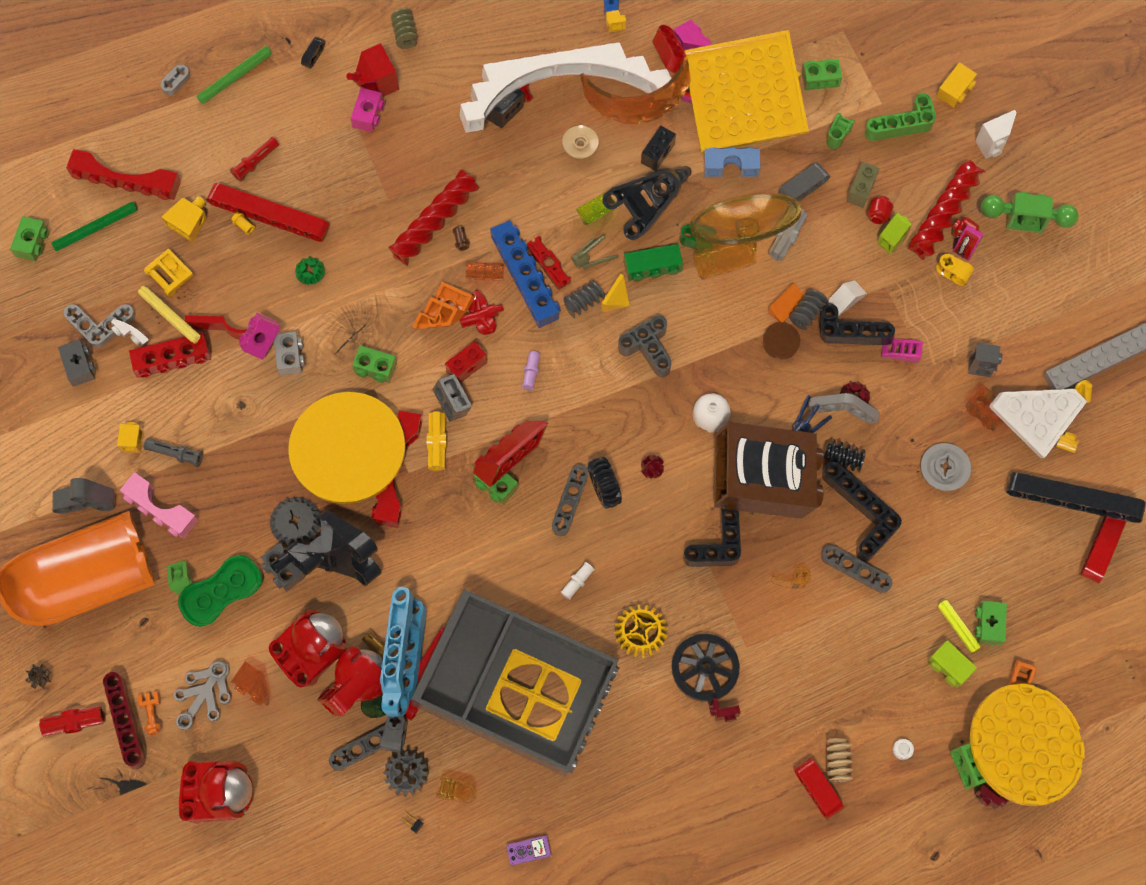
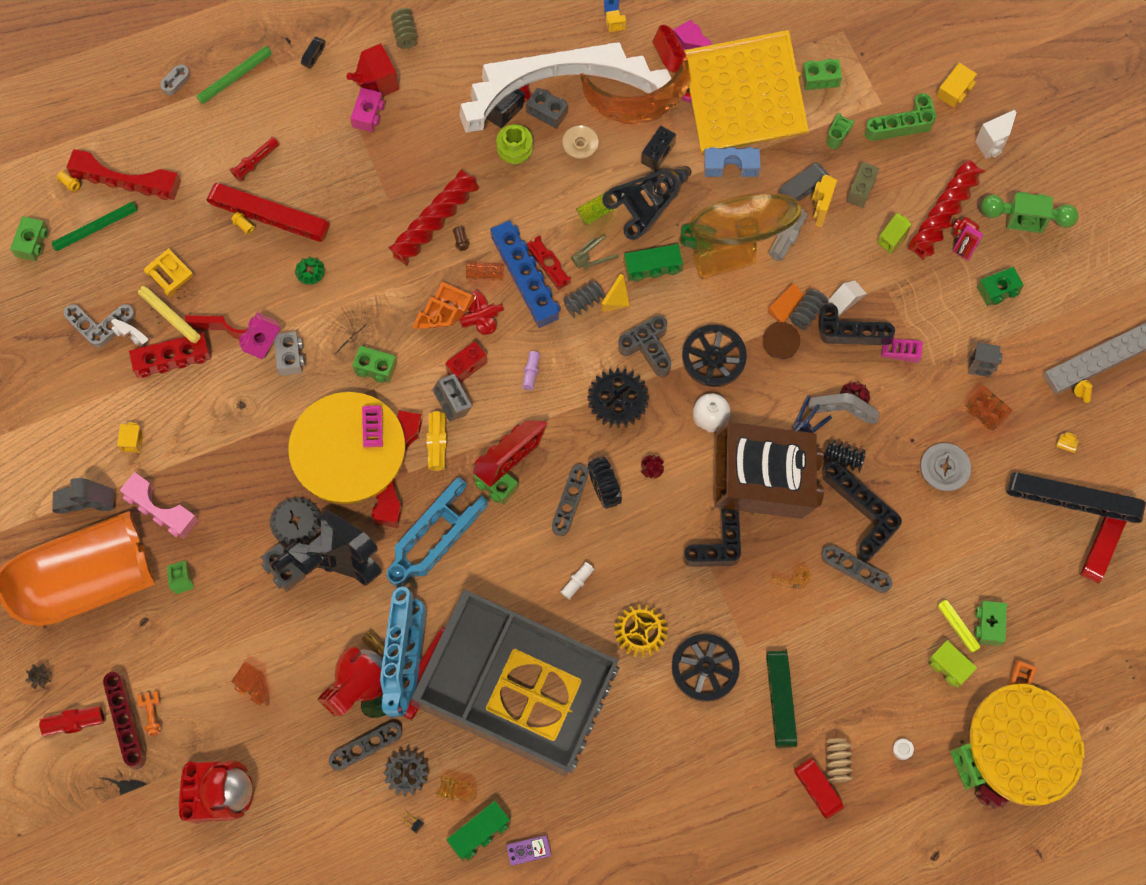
(71, 183): none -> yellow pin
(75, 372): dark grey brick -> none
(182, 453): dark grey pin -> none
(186, 217): yellow torso -> none
(204, 692): light grey plant -> none
(233, 581): green plate -> none
(308, 647): red piece -> none
(372, 410): none -> dark pink slope
(393, 736): dark grey piece -> none
(401, 569): none -> dark azure piece
(479, 831): none -> green brick
(514, 144): none -> lime piece
(544, 111): none -> dark grey brick
(630, 408): none -> black gear
(714, 352): none -> black wheel
(728, 714): dark red bracket -> none
(781, 699): none -> dark green beam
(822, 197): none -> yellow plate
(880, 210): red head -> none
(956, 271): yellow piece -> none
(1008, 279): none -> green brick
(1038, 415): white plate -> none

